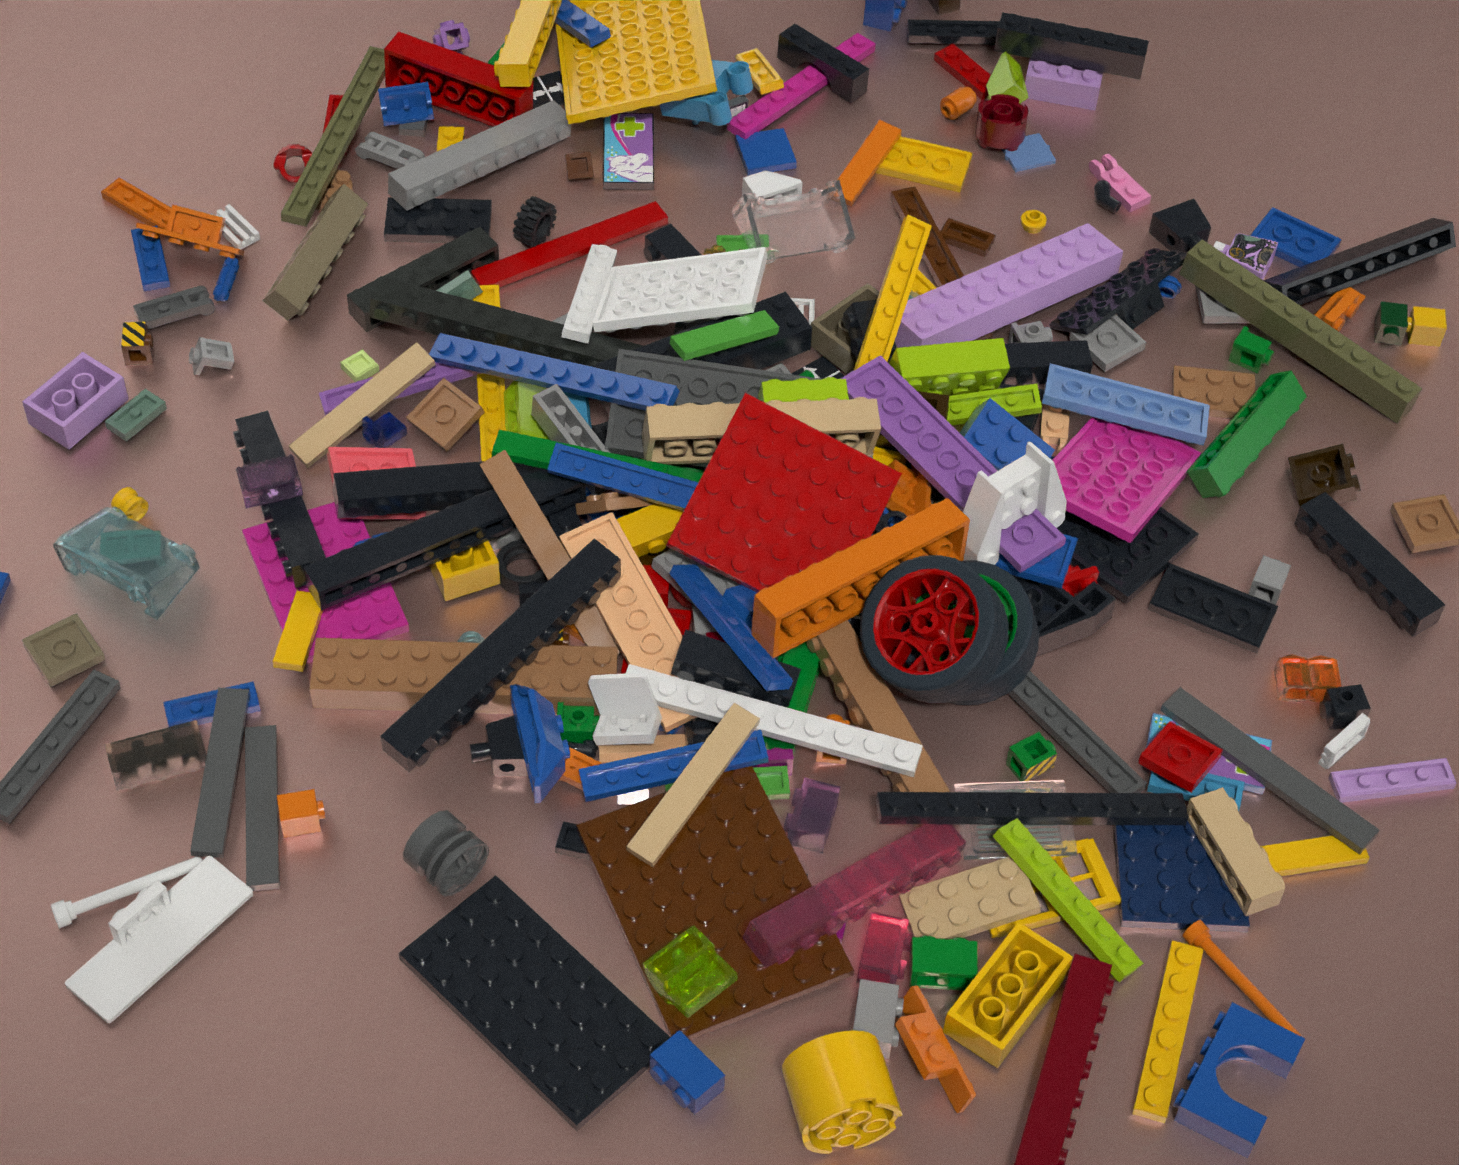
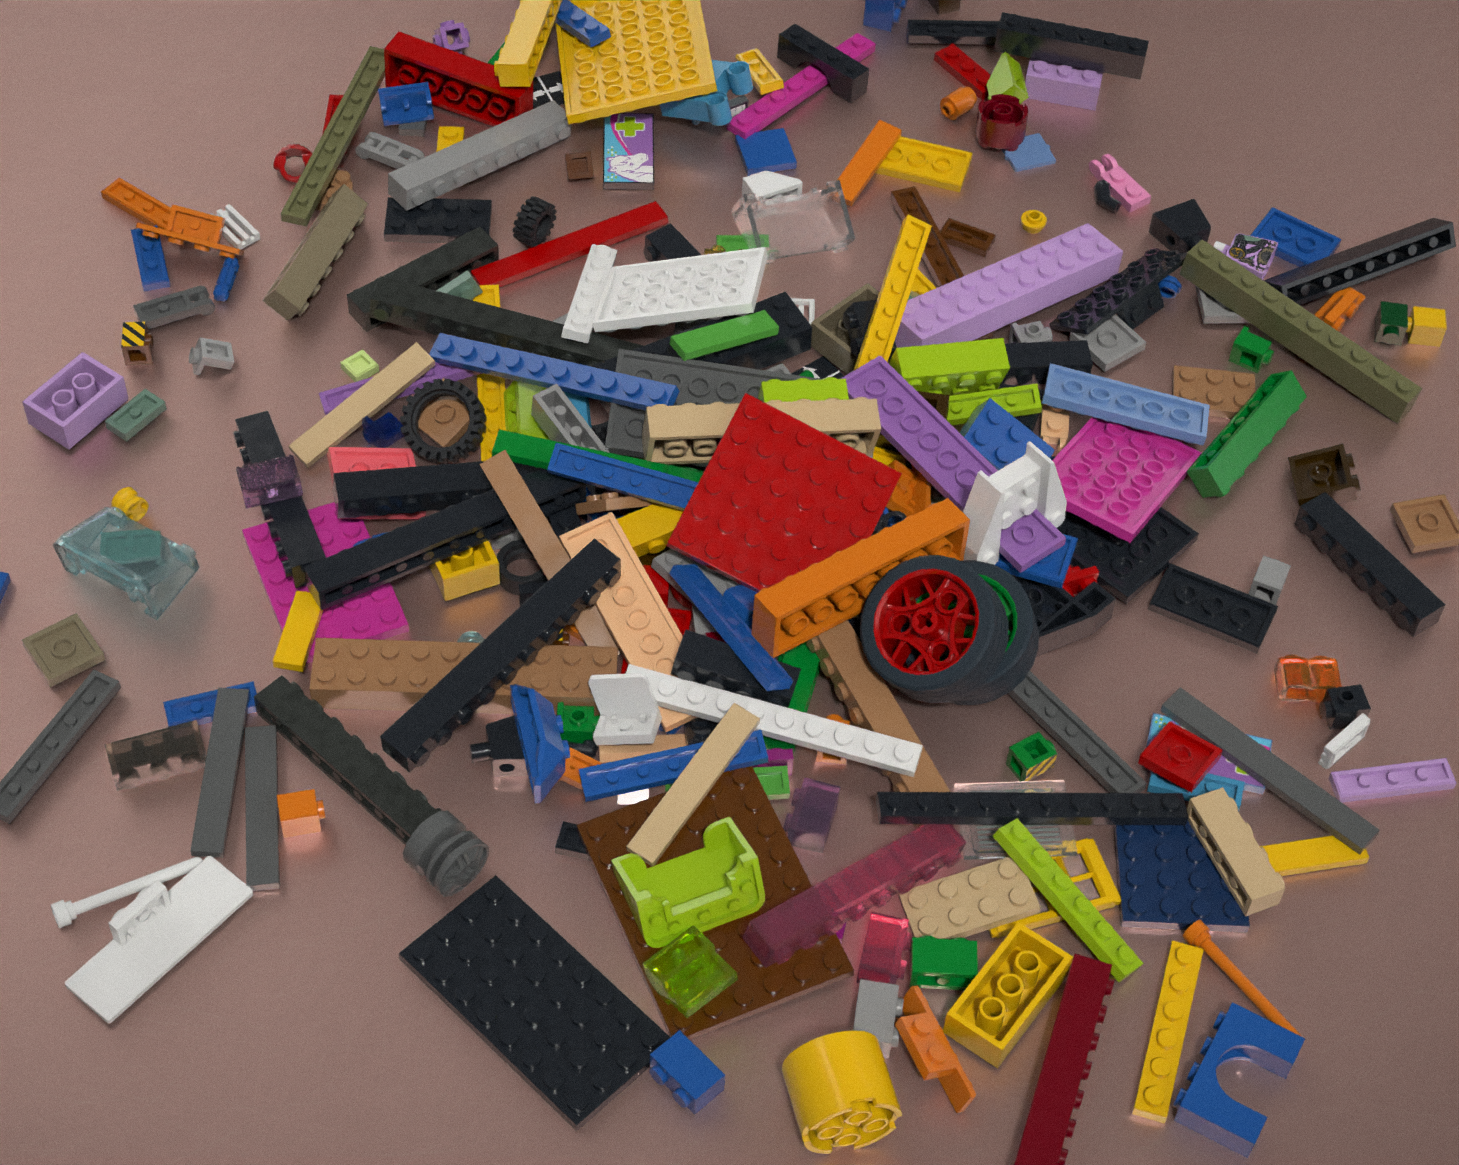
(343, 758): none -> pearl dark grey brick
(417, 404): none -> black tyre
(695, 888): none -> lime windscreen

